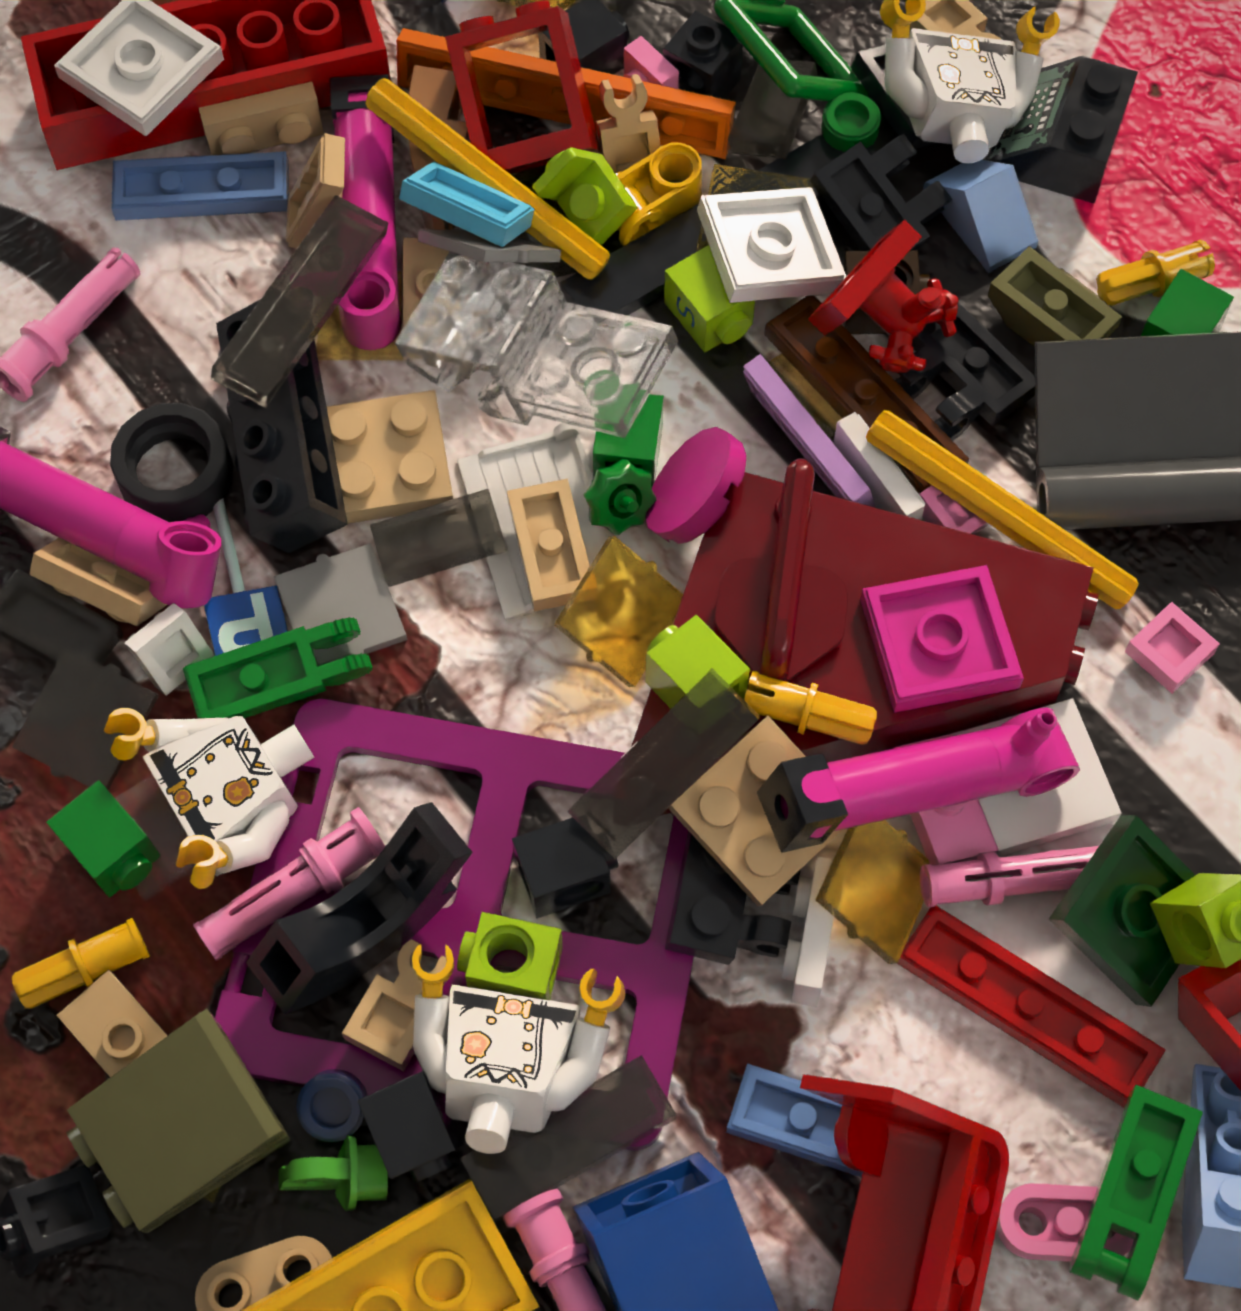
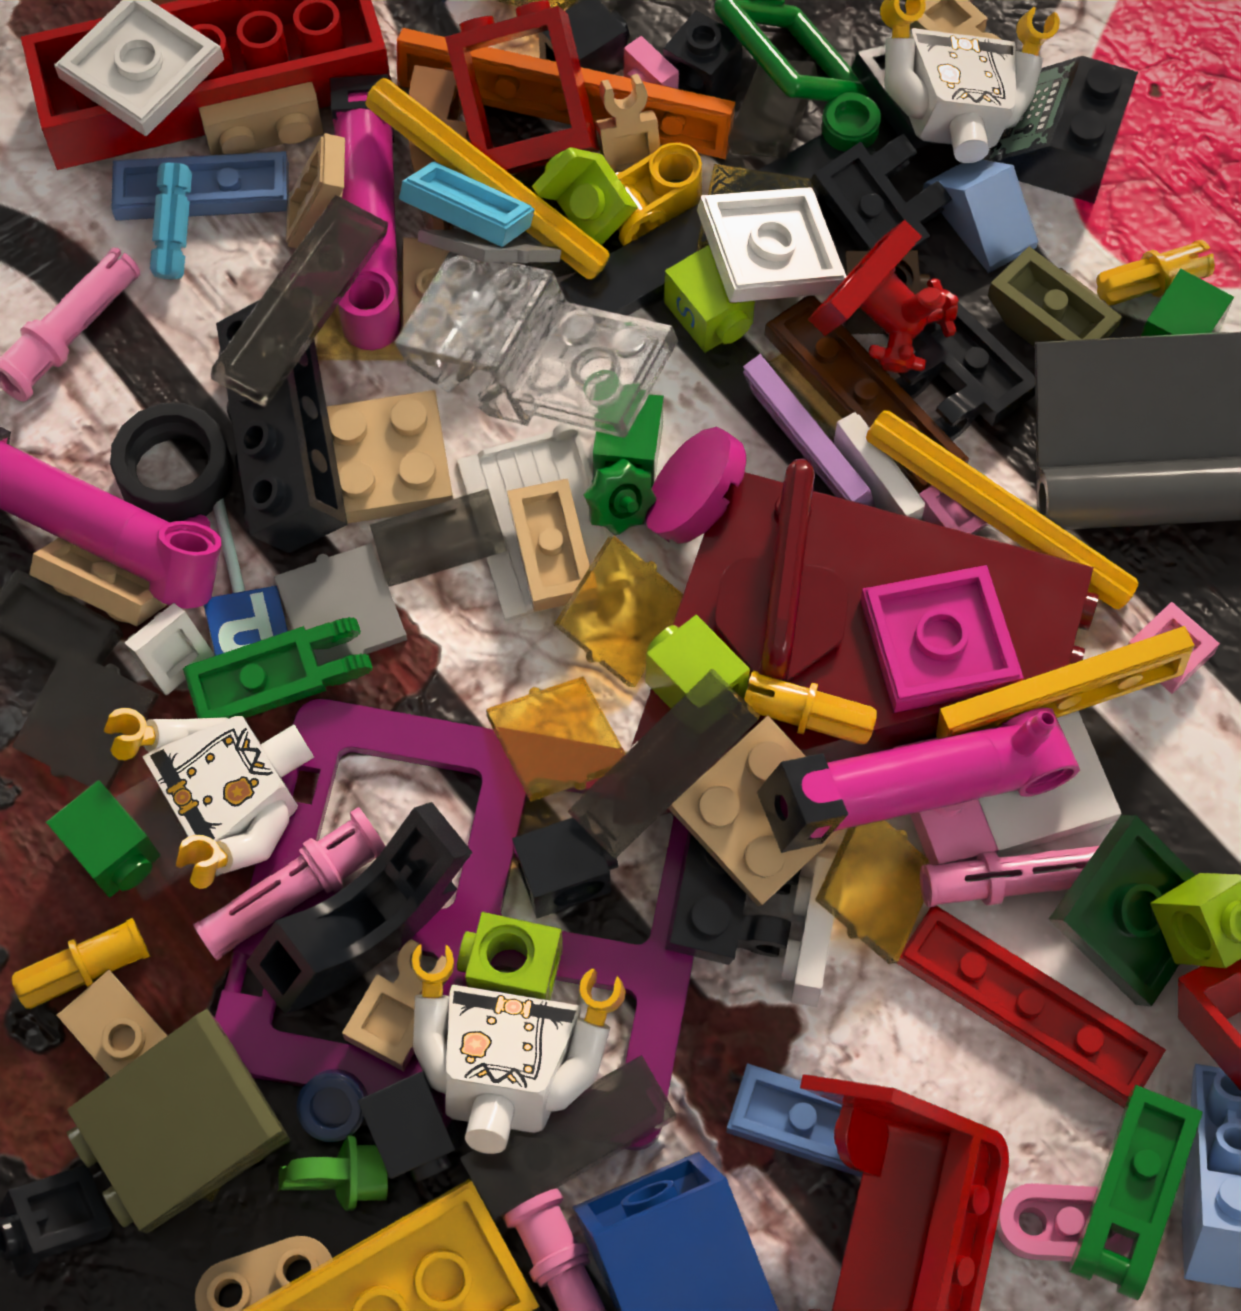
(170, 221): none -> medium azure axle
(556, 738): none -> clear yellow piece
(1074, 685): none -> yellow tile

